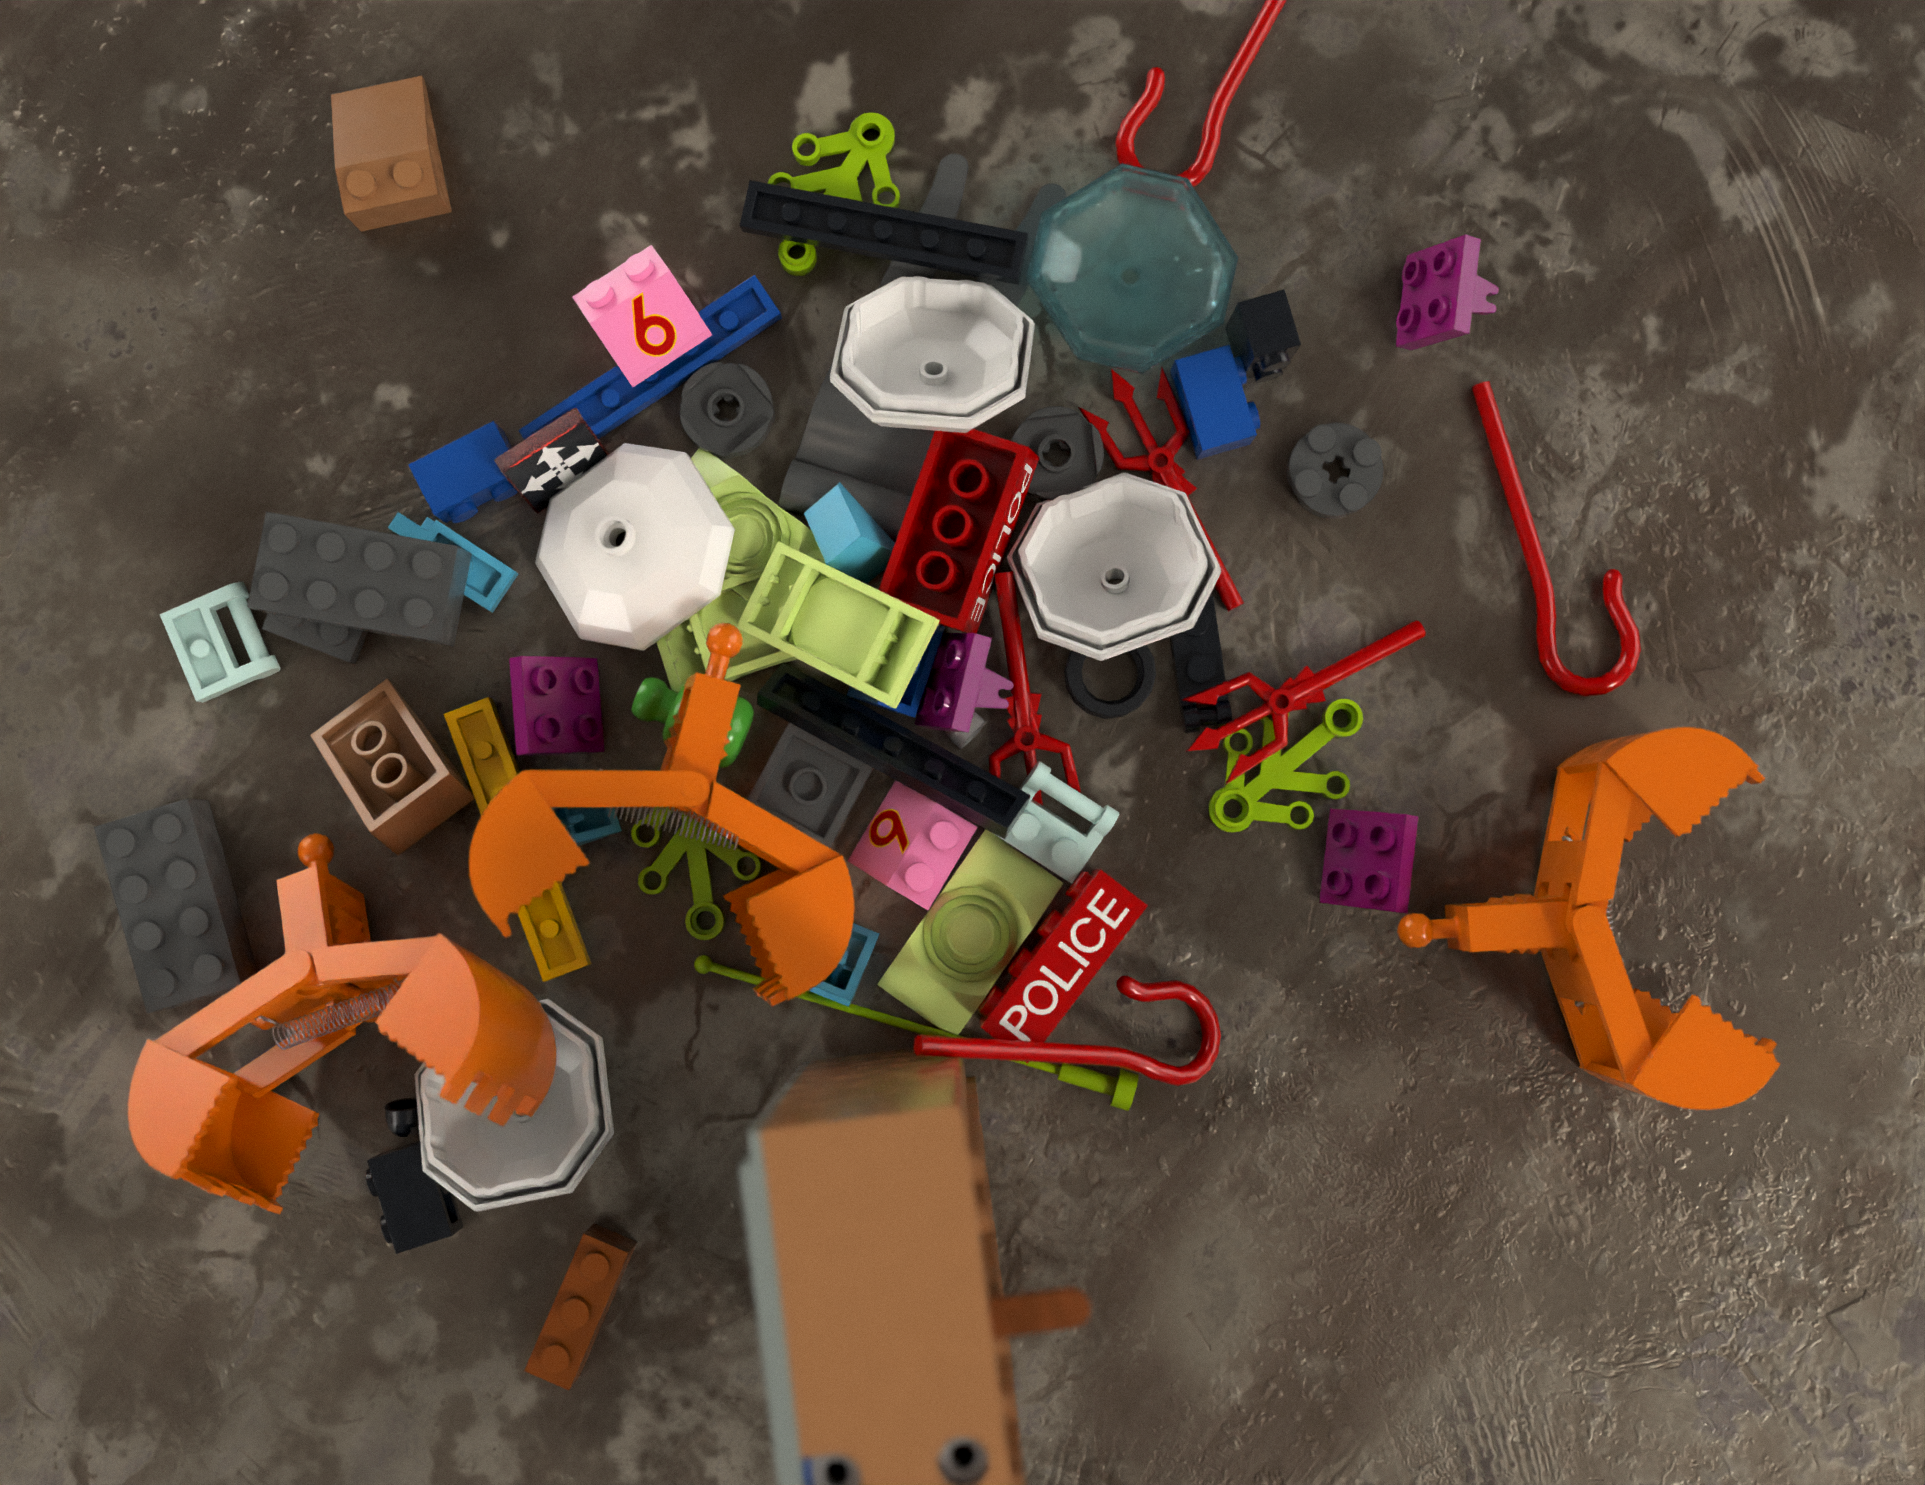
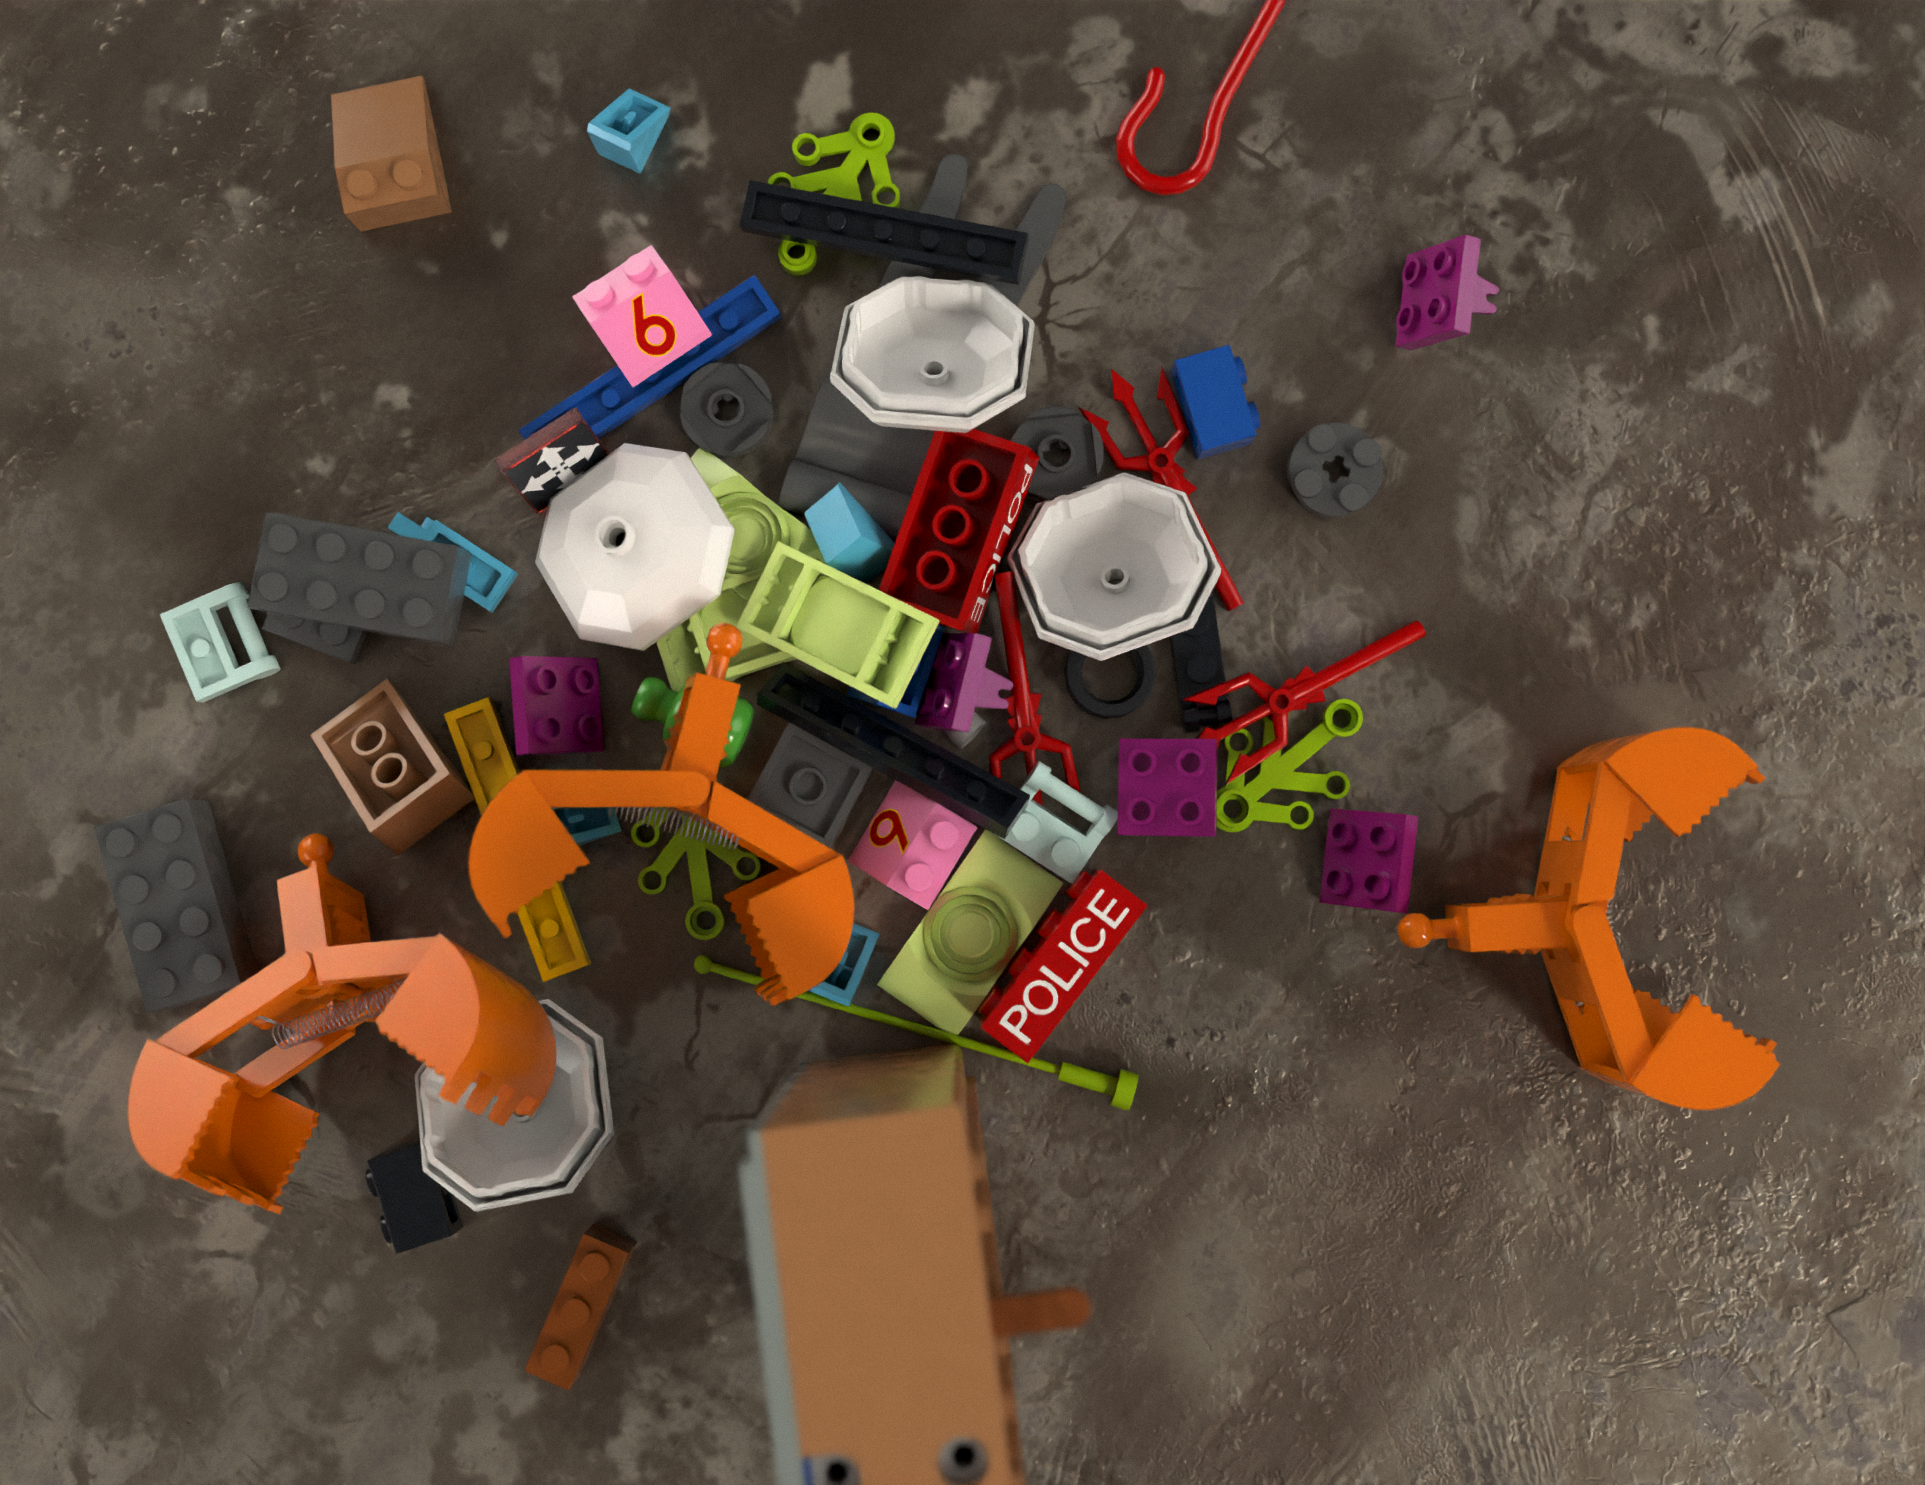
(402, 1117): black hinge -> none
(464, 474): blue brick -> none
(628, 129): none -> medium azure slope
(1098, 1054): red piece -> none
(1140, 225): clear light blue rock -> none
(1167, 787): none -> magenta plate
(1263, 335): black brick -> none
(1540, 574): red piece -> none

